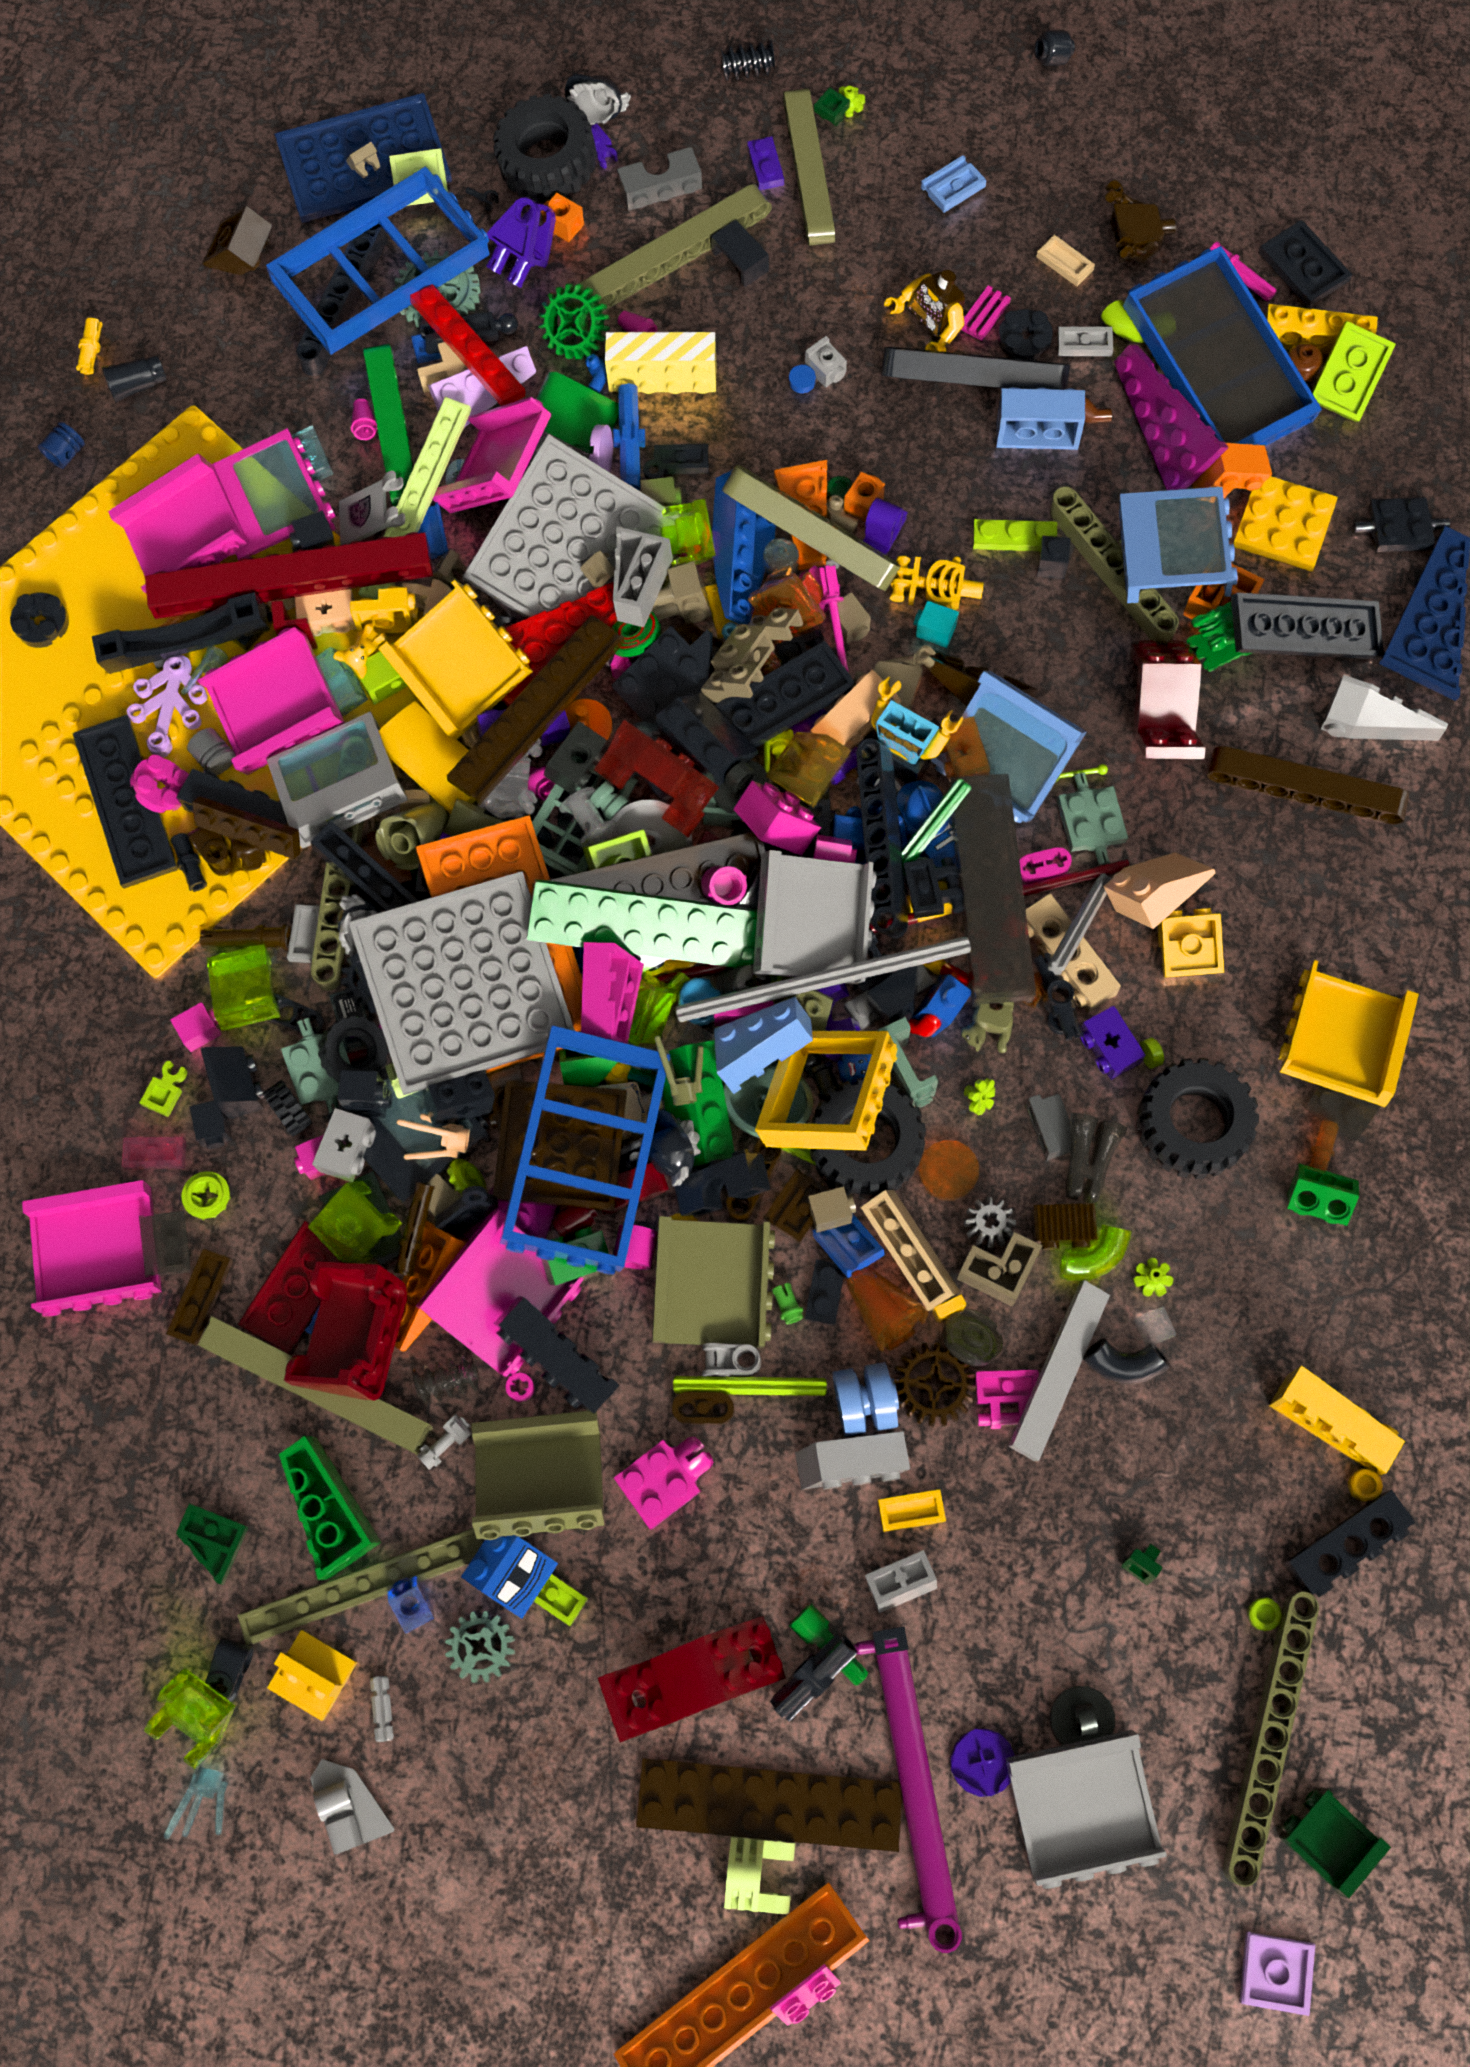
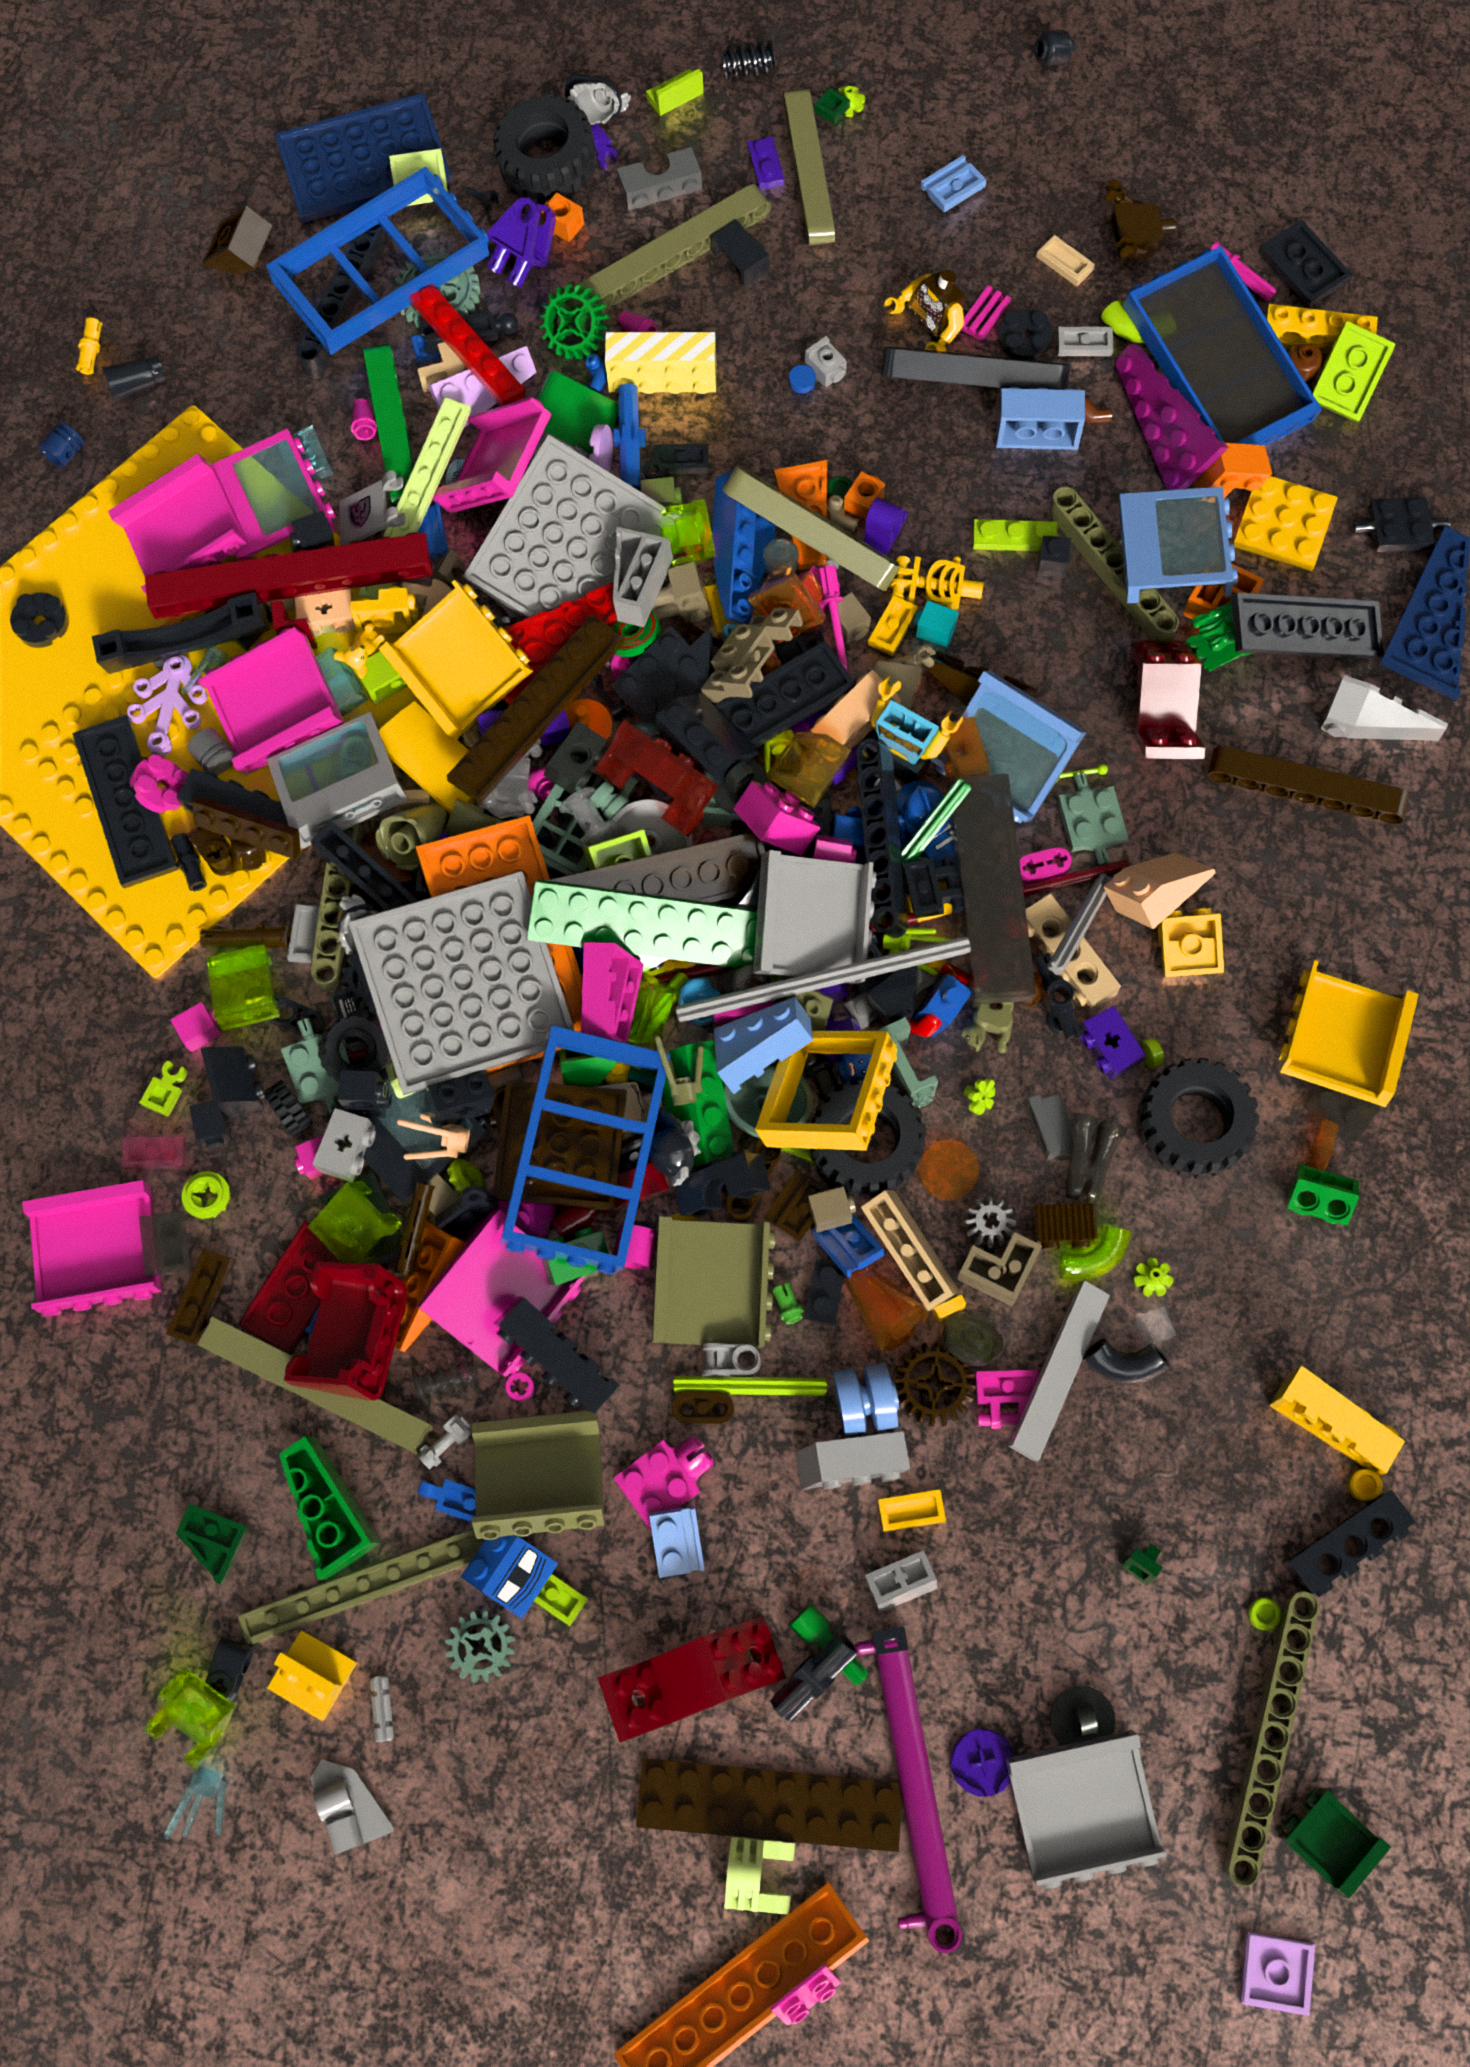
(365, 154): tile -> none
(414, 1616): clear blue brick -> none
(451, 1498): none -> blue plate
(598, 569): dark tan tile -> none
(616, 709): none -> black piece
(676, 91): none -> lime panel
(676, 1541): none -> medium blue plate
(724, 885): dark pink piece -> none
(893, 625): none -> yellow plate
(902, 943): none -> lime plant

